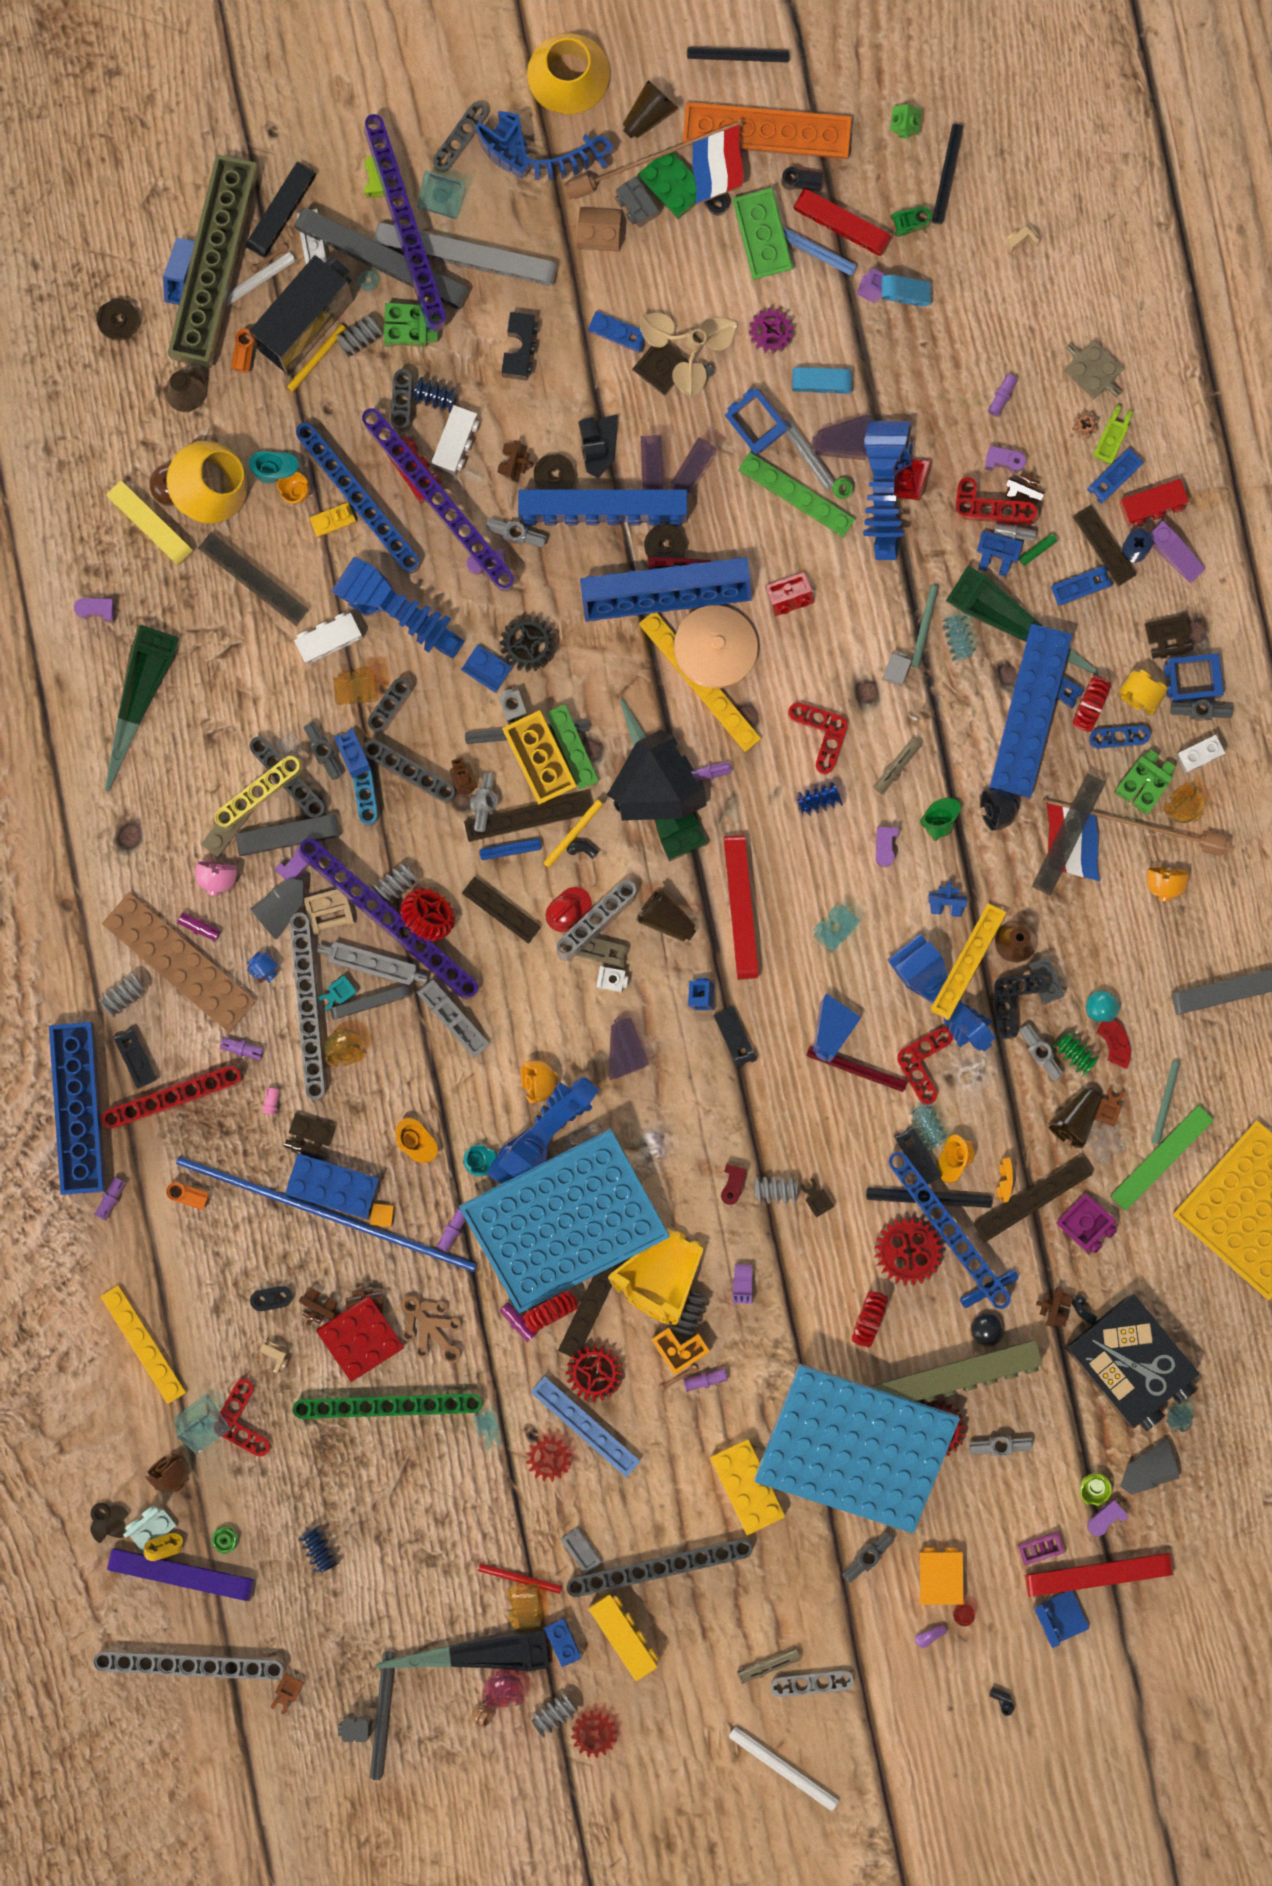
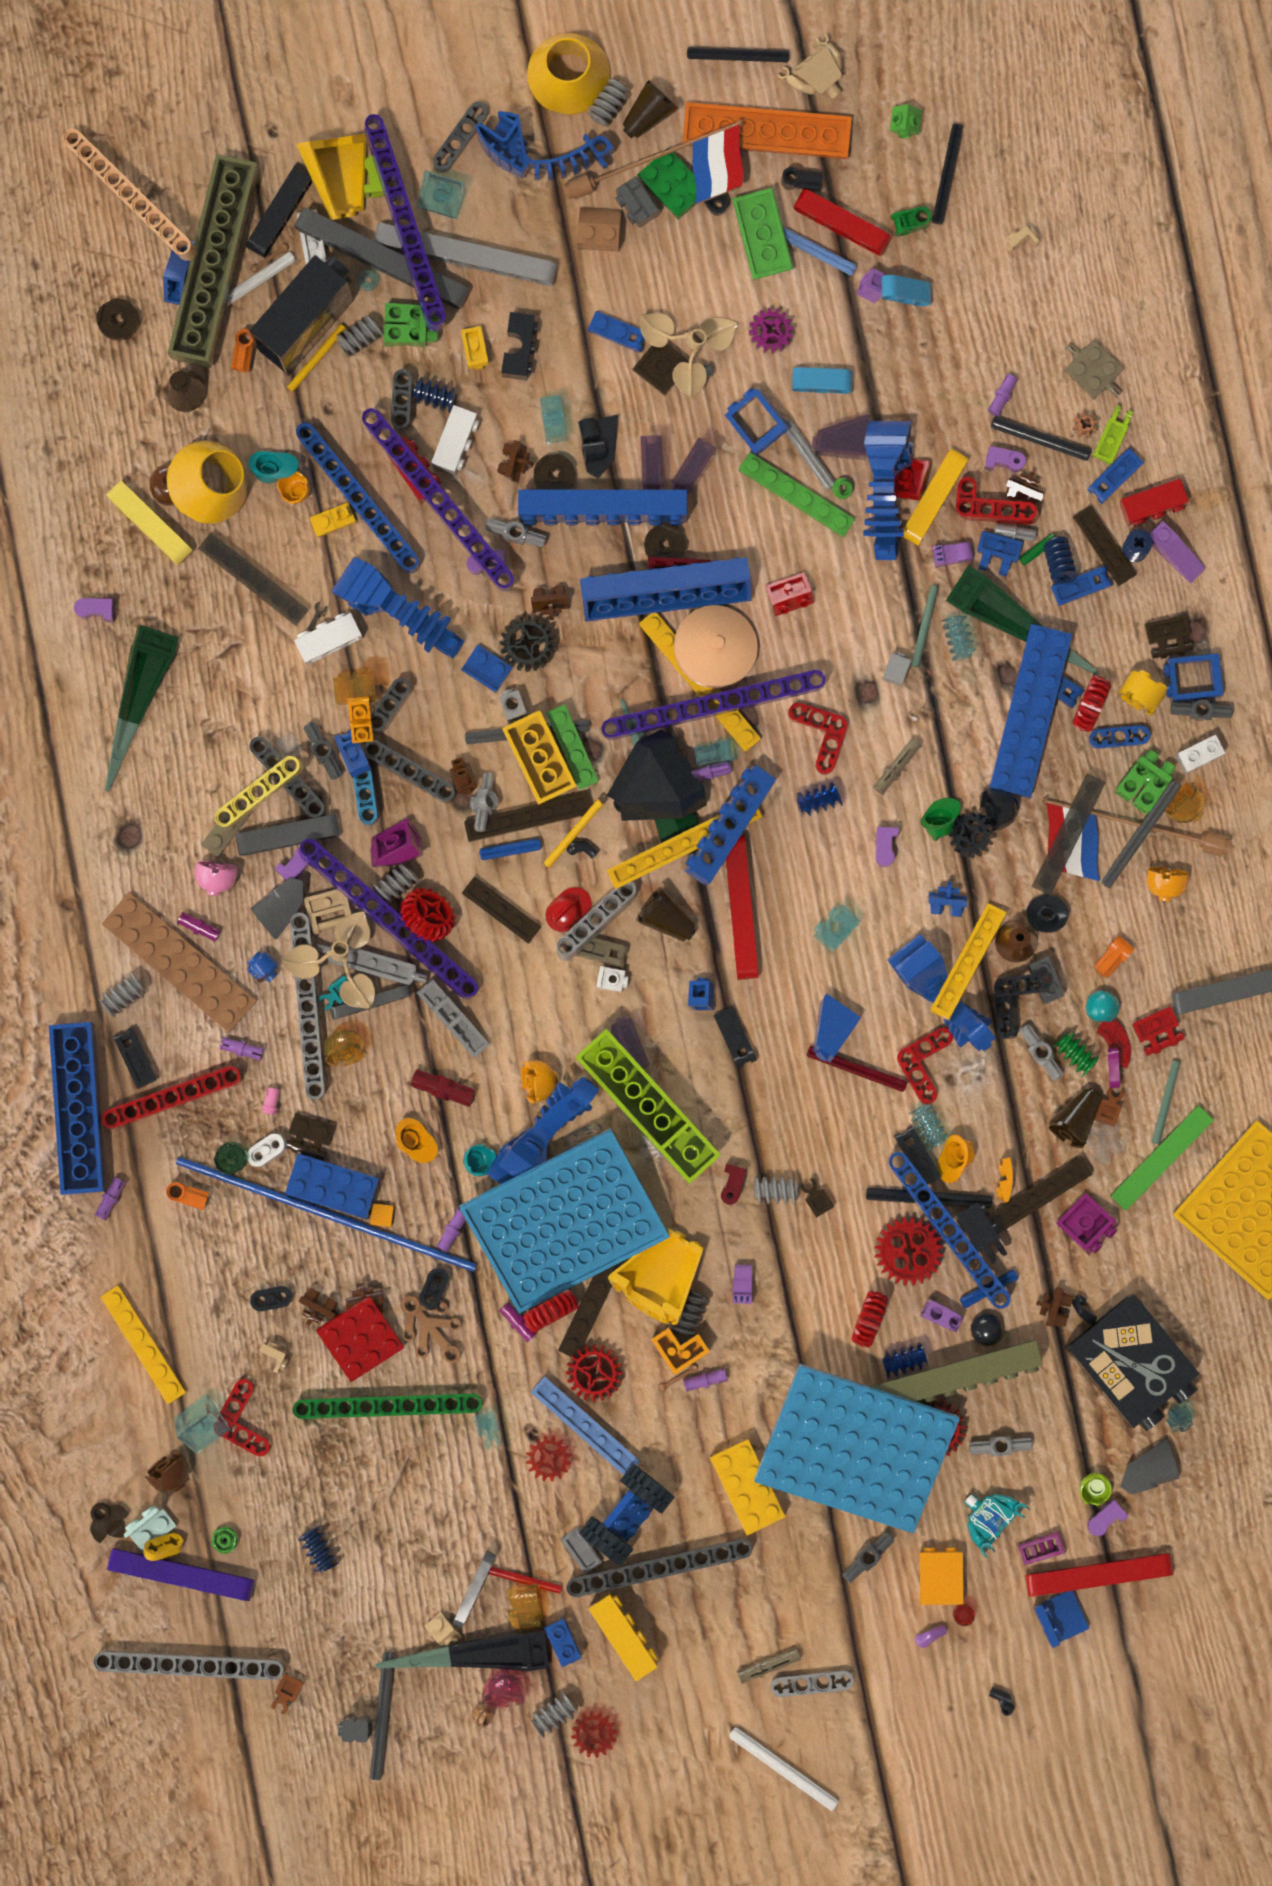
(135, 201): none -> light nougat beam
(230, 1158): none -> clear green hair
(267, 1149): none -> white plate
(317, 615): none -> clear smoke hand
(337, 172): none -> yellow cone
(350, 931): none -> tan plant
(360, 719): none -> light orange slope
(396, 845): none -> magenta slope
(434, 1289): none -> black plate
(442, 1630): none -> tan bracket
(443, 1088): none -> dark red piece
(474, 348): none -> yellow plate
(474, 1589): none -> beam
(550, 603): none -> reddish brown hips
(553, 419): none -> clear light blue brick
(607, 102): none -> light grey piece
(627, 1515): none -> black plate
(647, 1106): none -> lime slope
(665, 852): none -> yellow plate
(720, 752): none -> clear light blue piece
(722, 698): none -> dark purple beam
(761, 783): none -> blue brick
(817, 71): none -> tan torso
(904, 1359): none -> clear blue piece
(934, 496): none -> yellow beam
(941, 1315): none -> medium lavender leg
(952, 554): none -> medium lavender leg
(964, 831): none -> black gear
(980, 1230): none -> black hinge
(990, 1518): none -> teal torso
(1040, 438): none -> black axle
(1047, 906): none -> black dish
(1060, 560): none -> dark blue piece
(1113, 1064): none -> magenta beam
(1116, 953): none -> orange piece
(1141, 834): none -> dark grey axle
(1155, 1025): none -> red plate

